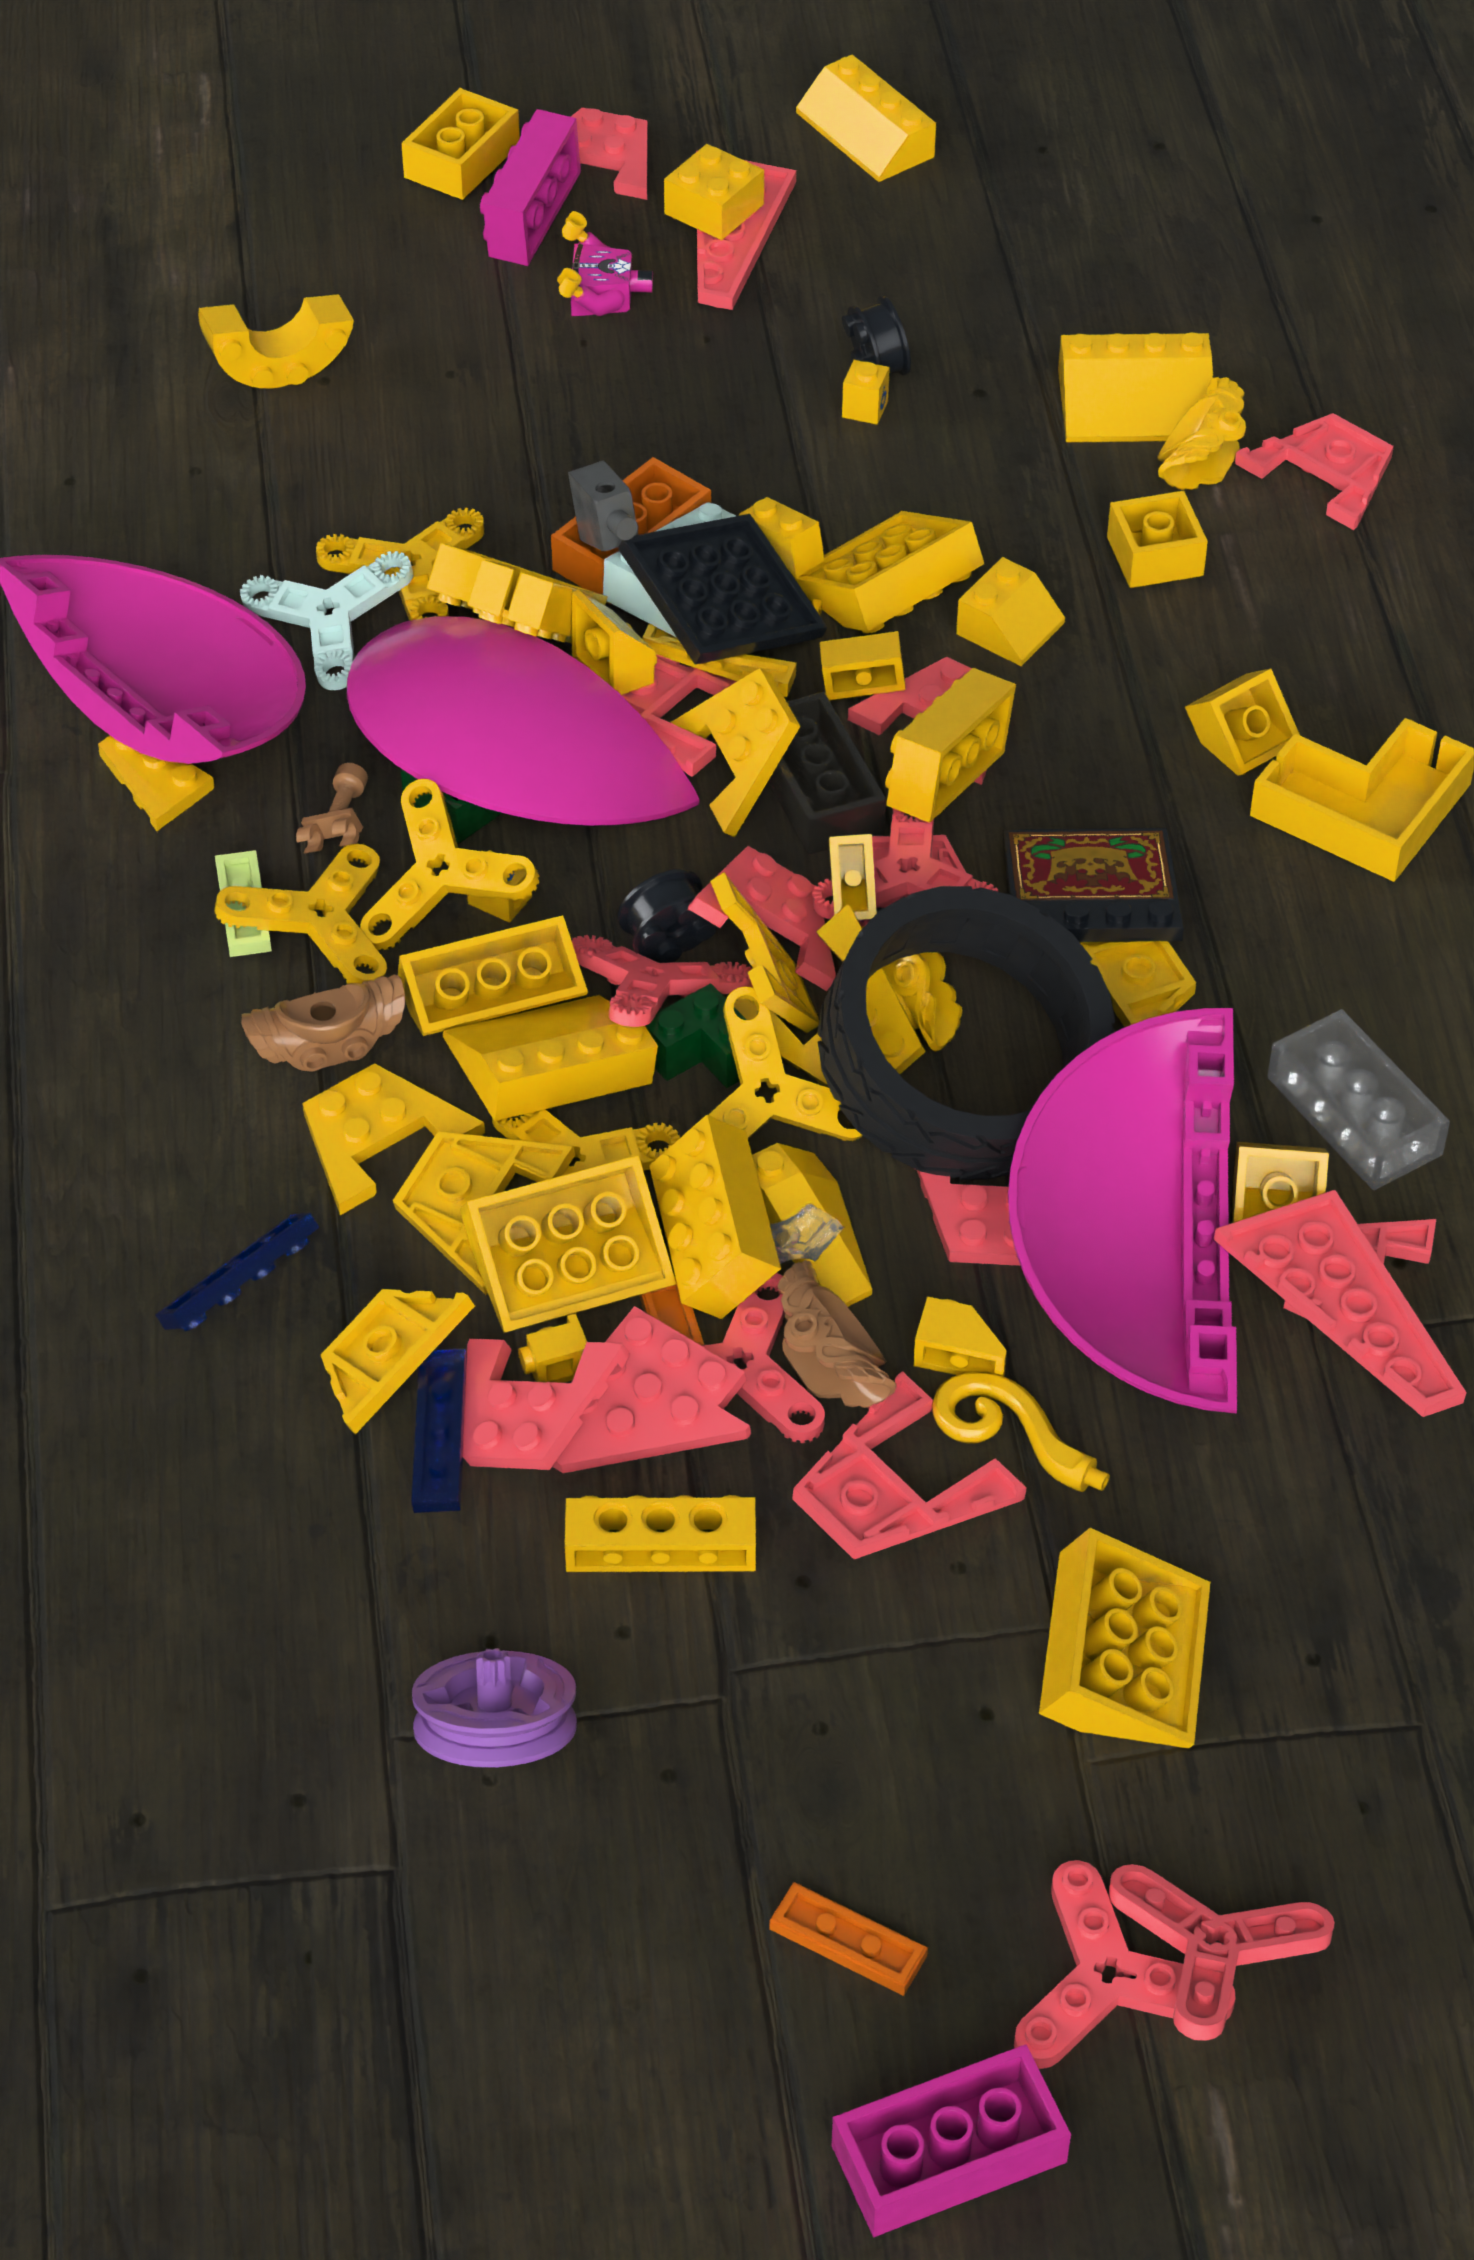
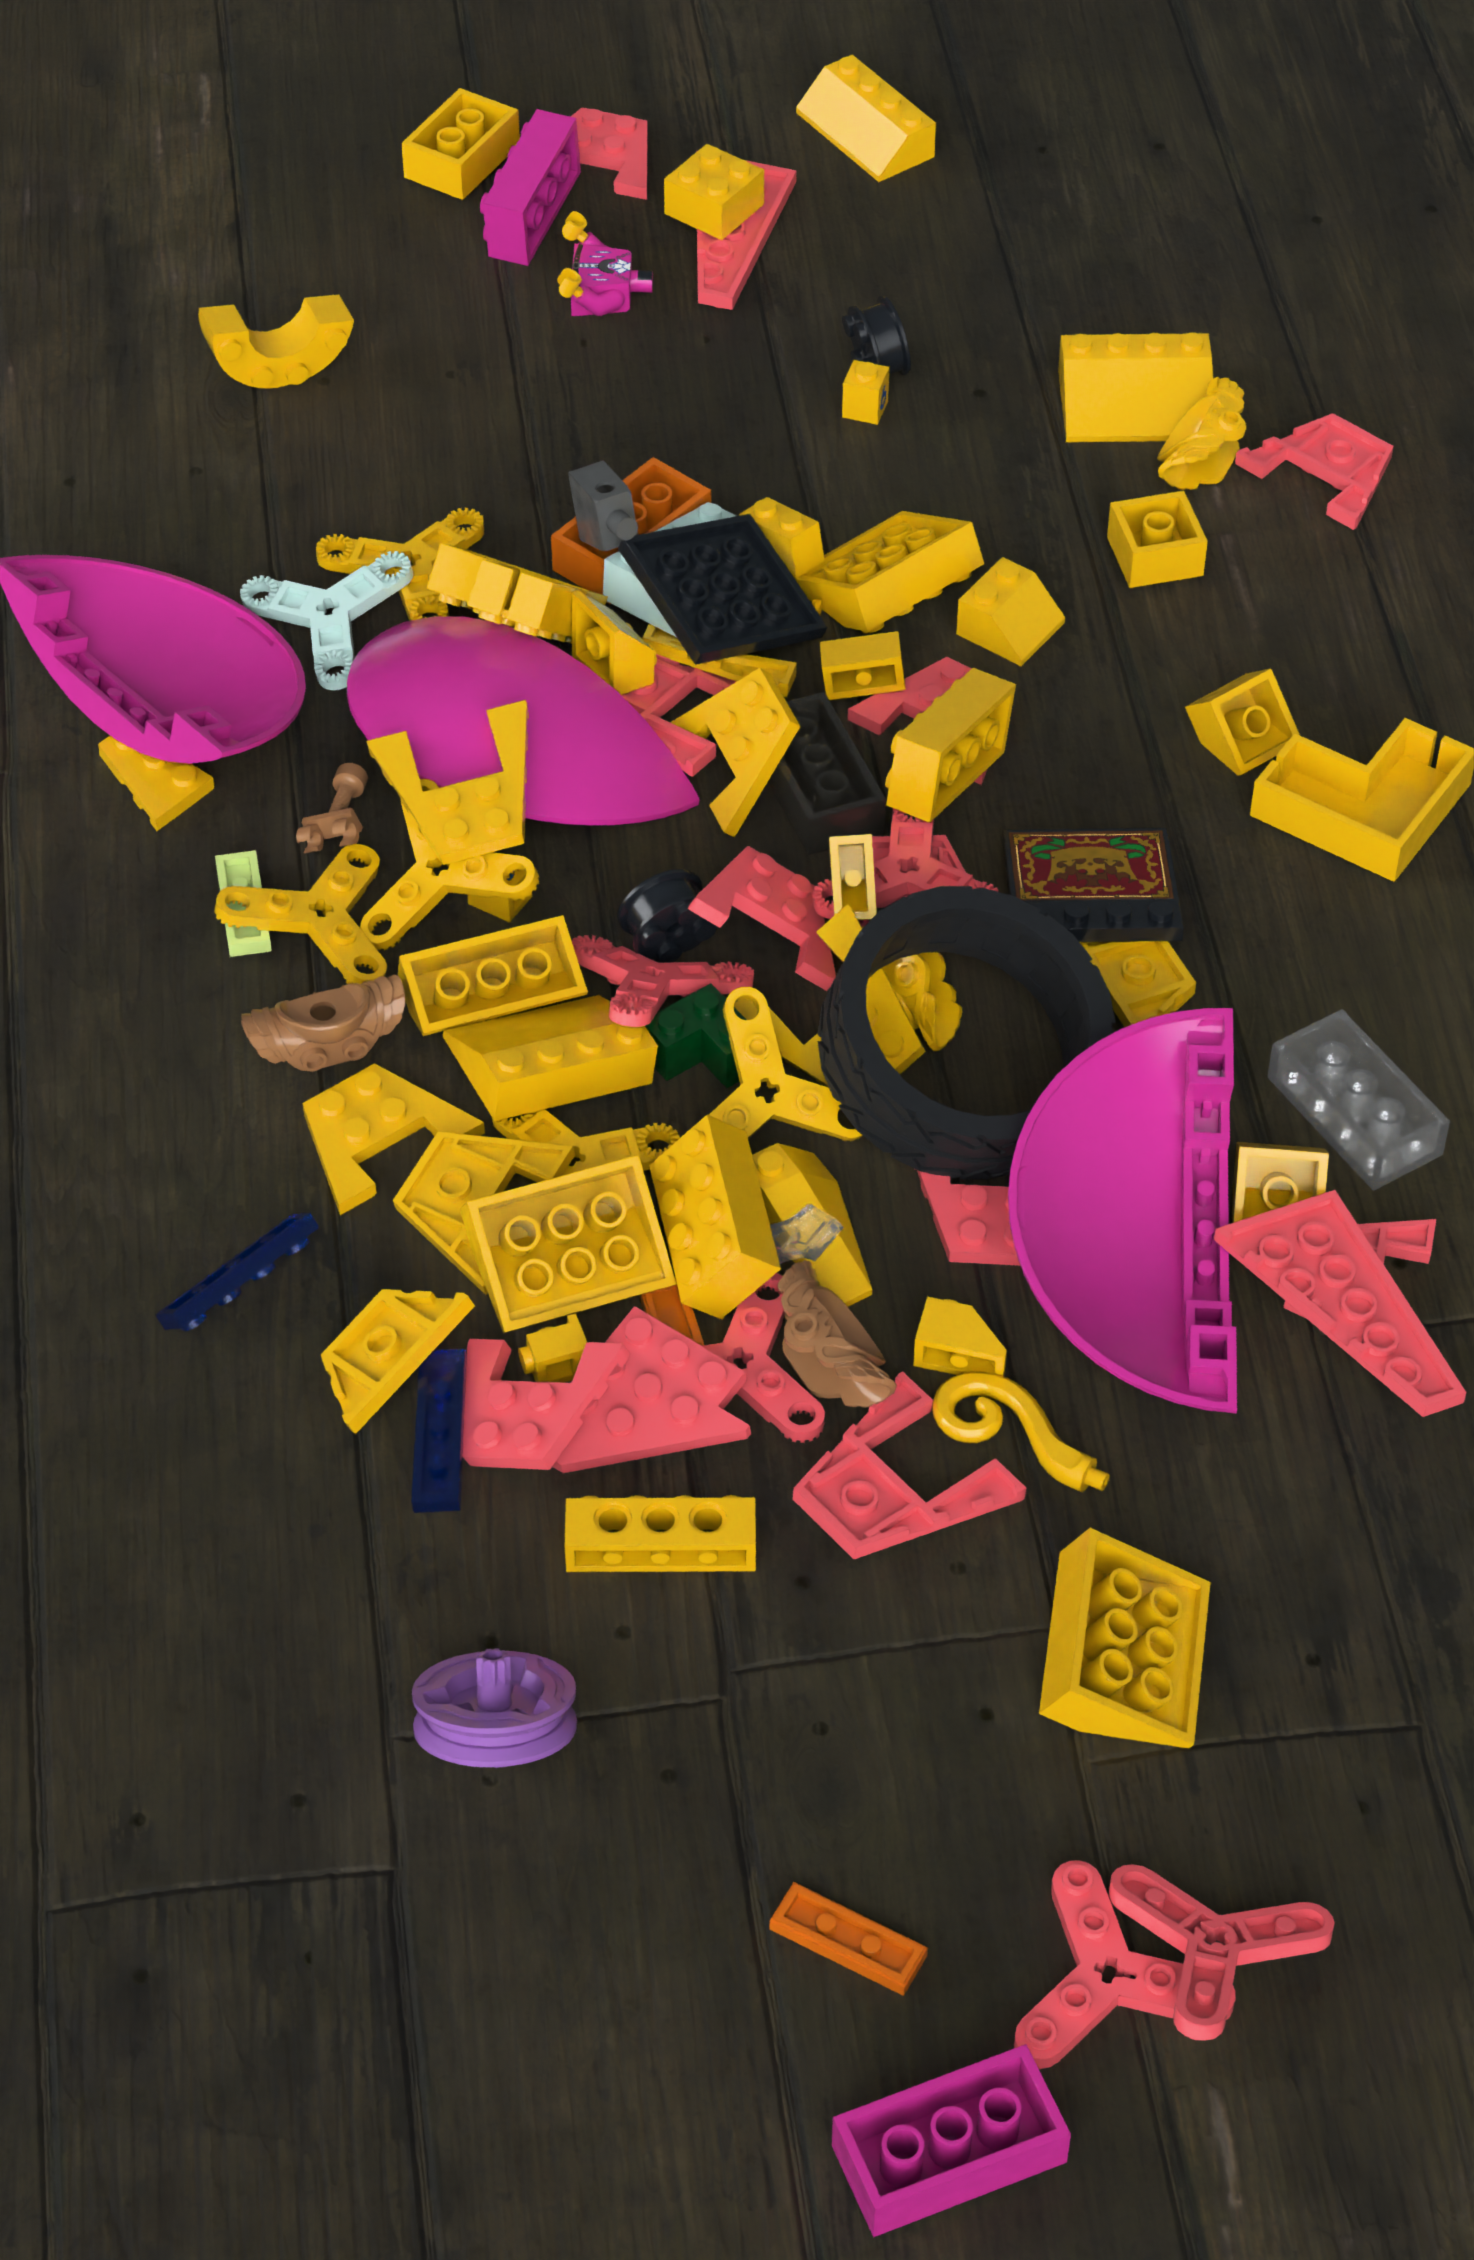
(474, 813): none -> yellow wing
(773, 968): yellow wing -> none

